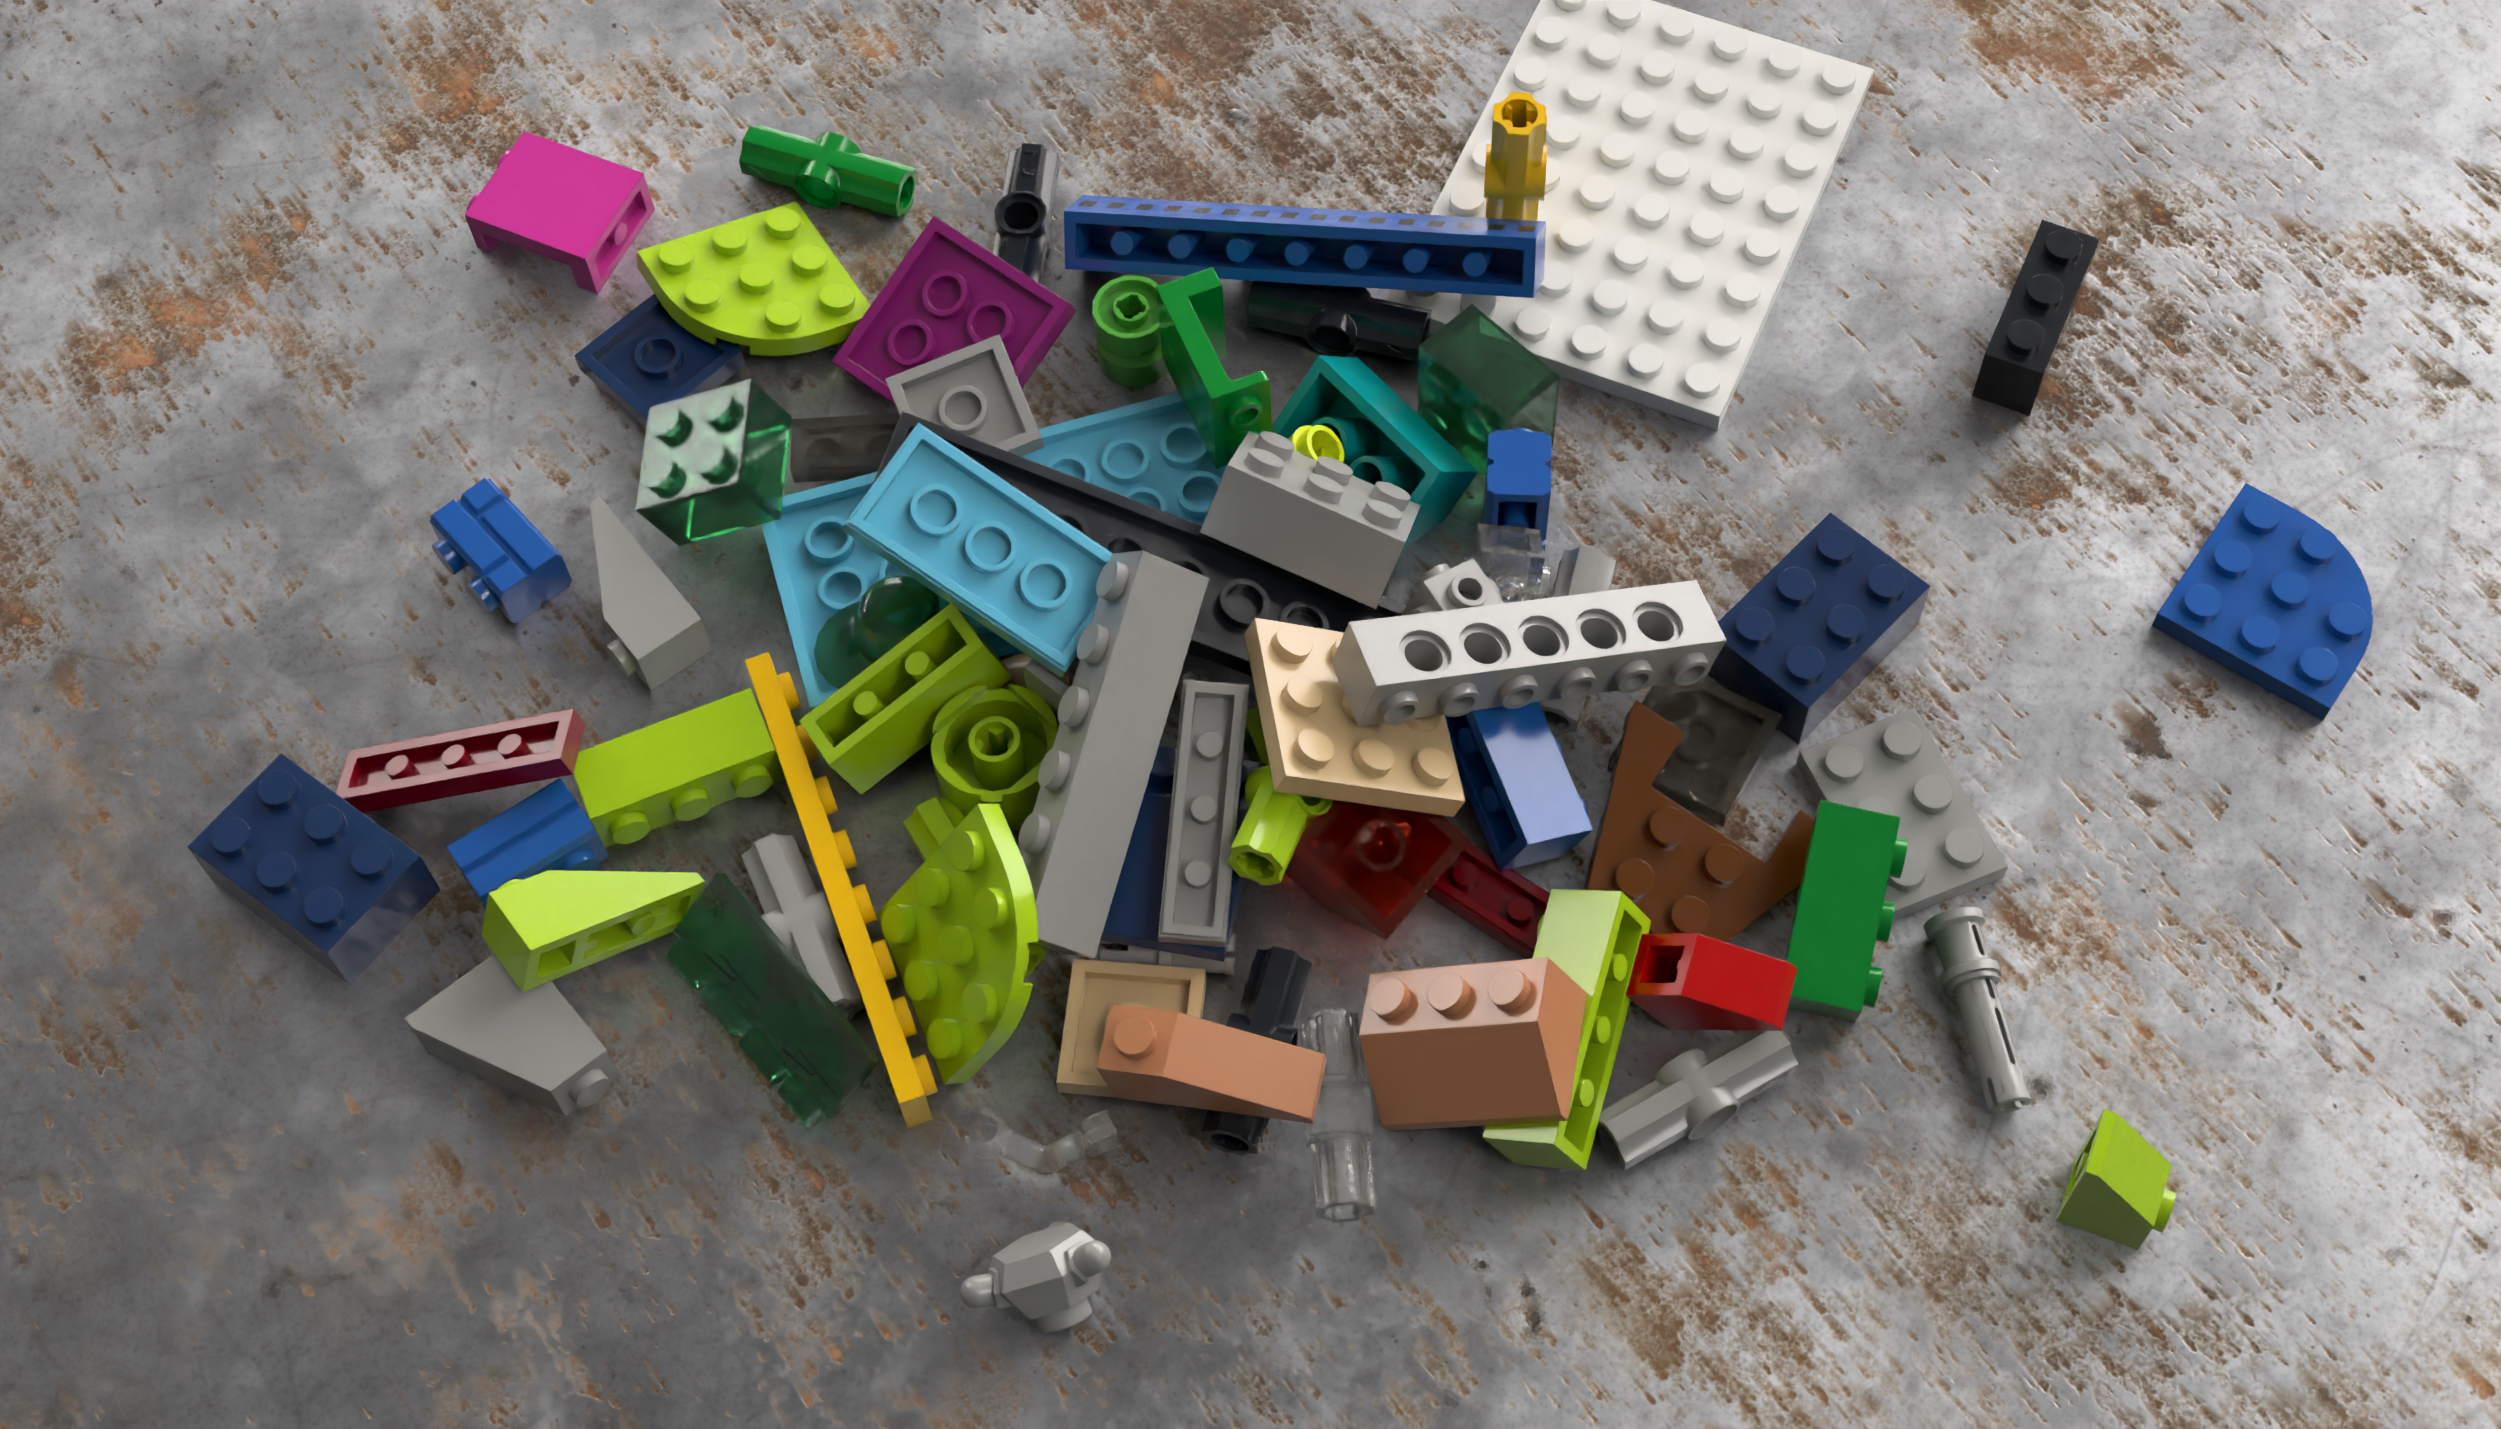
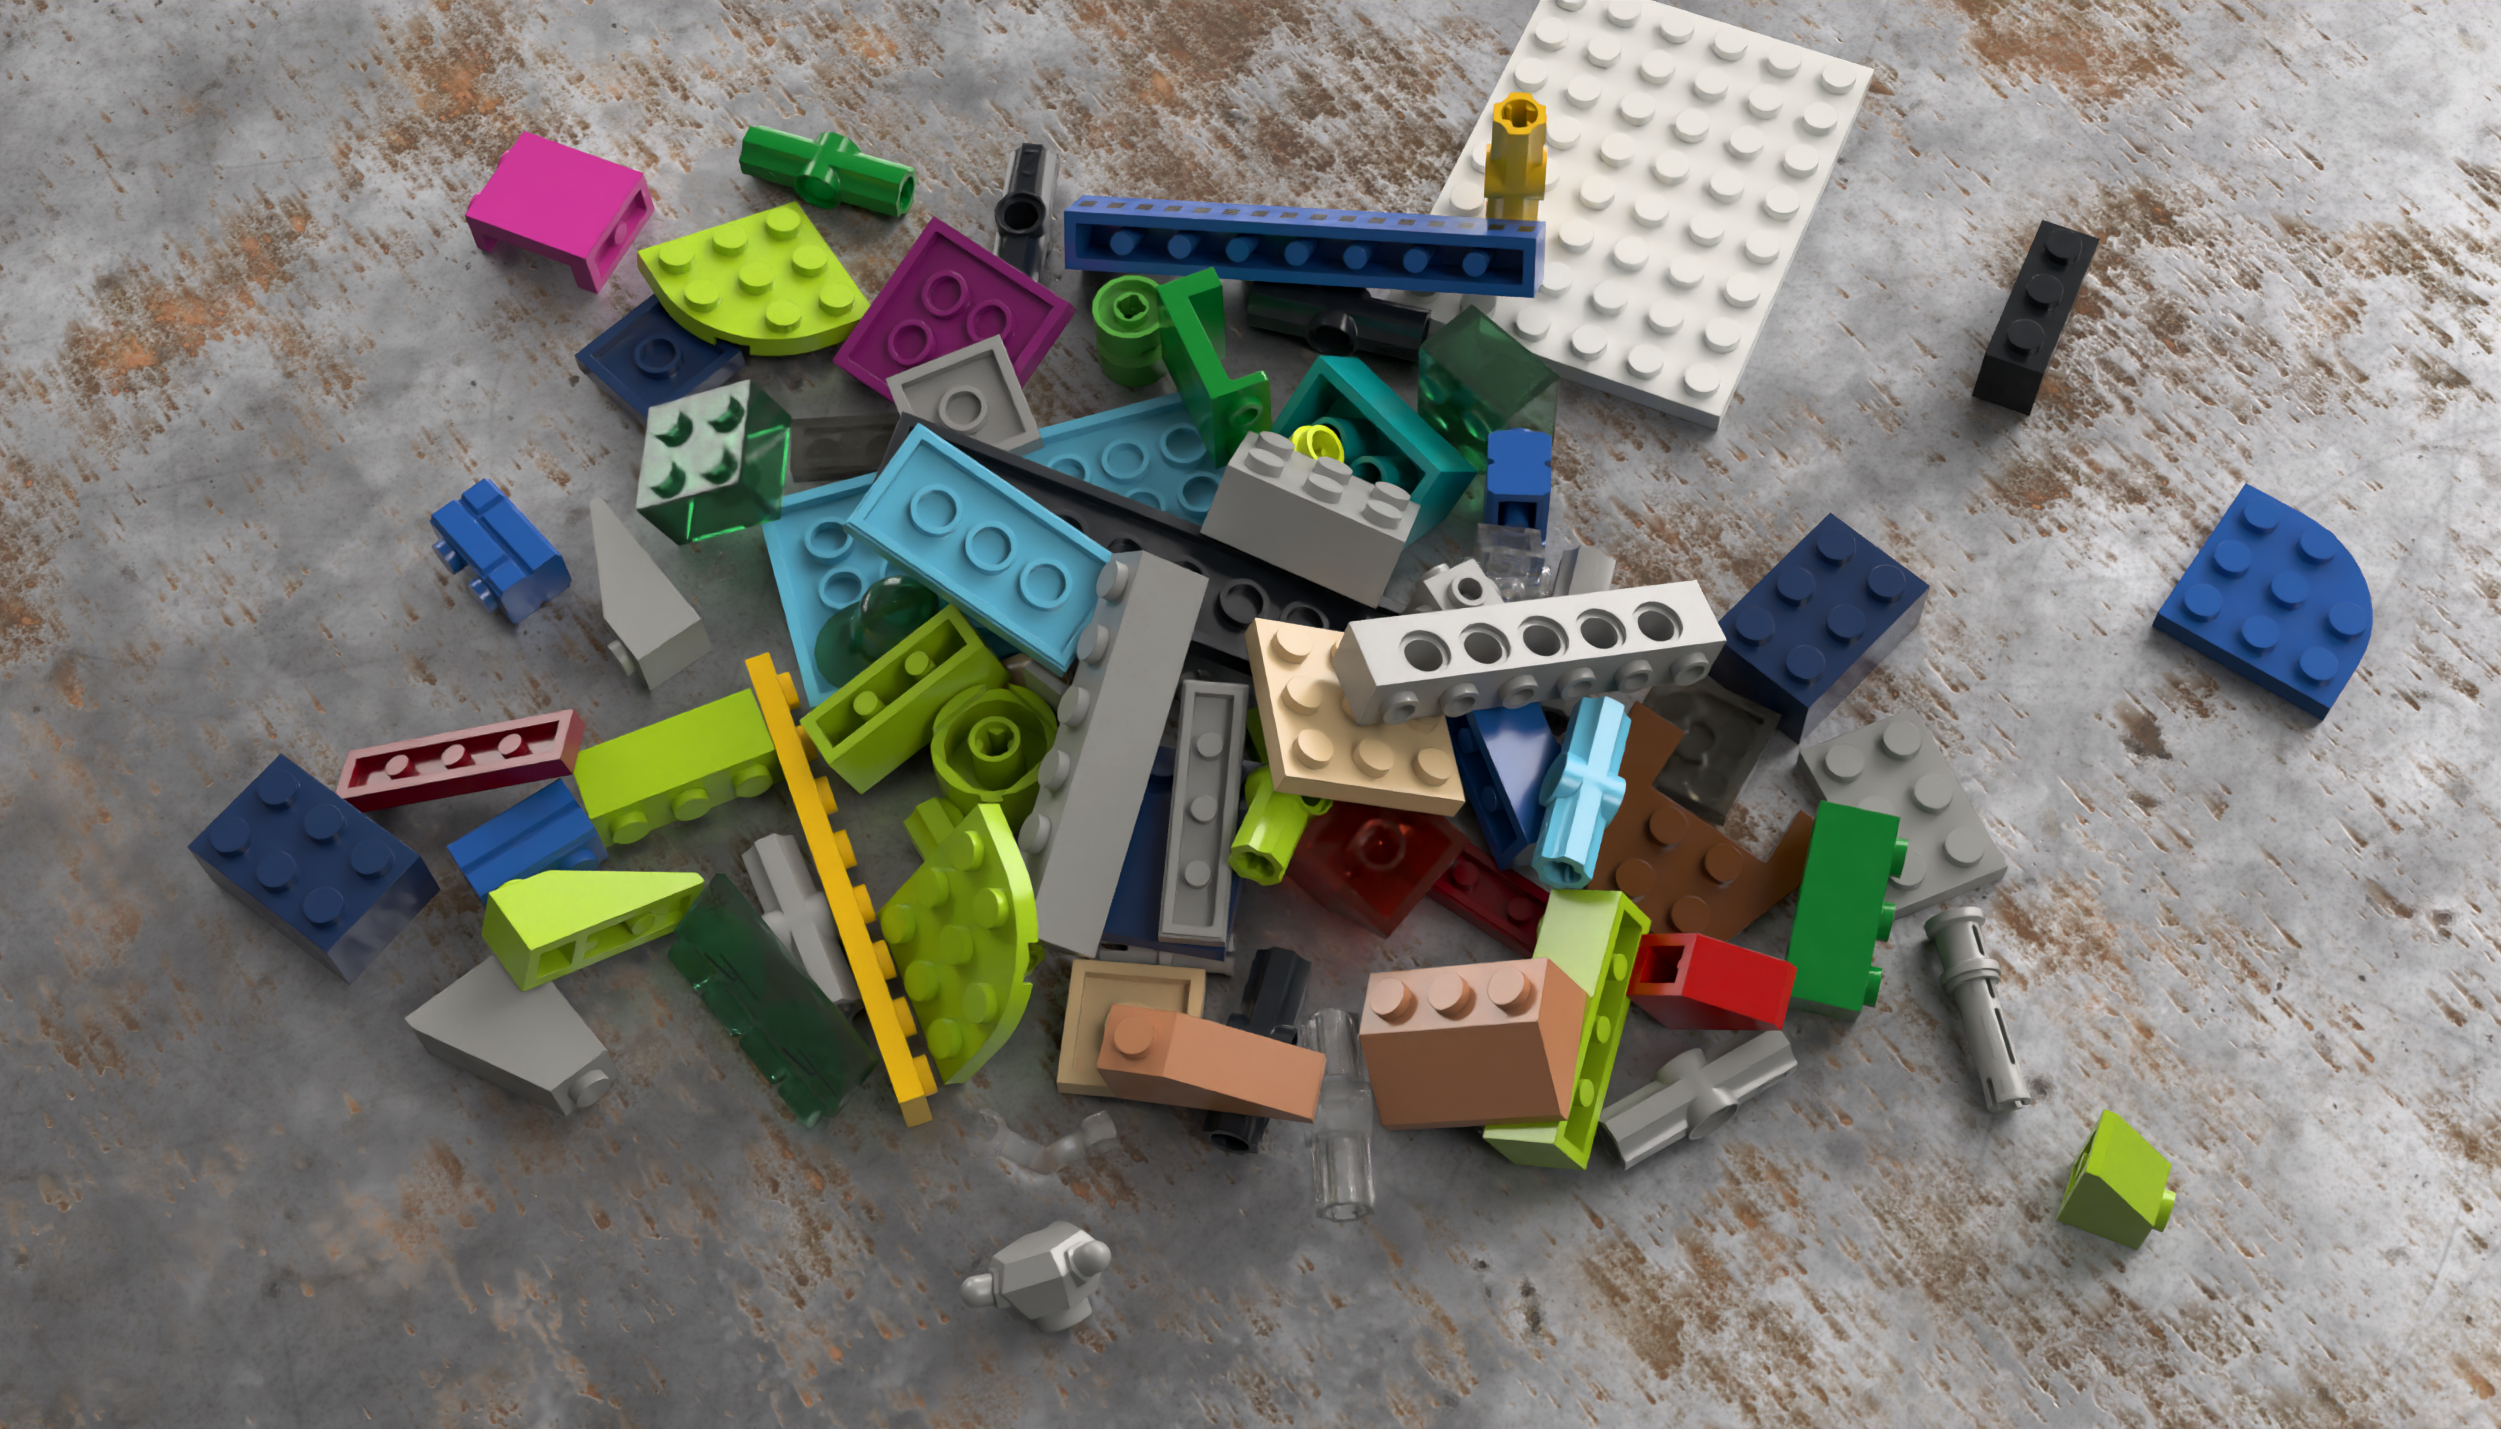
(1581, 793): none -> medium azure piece

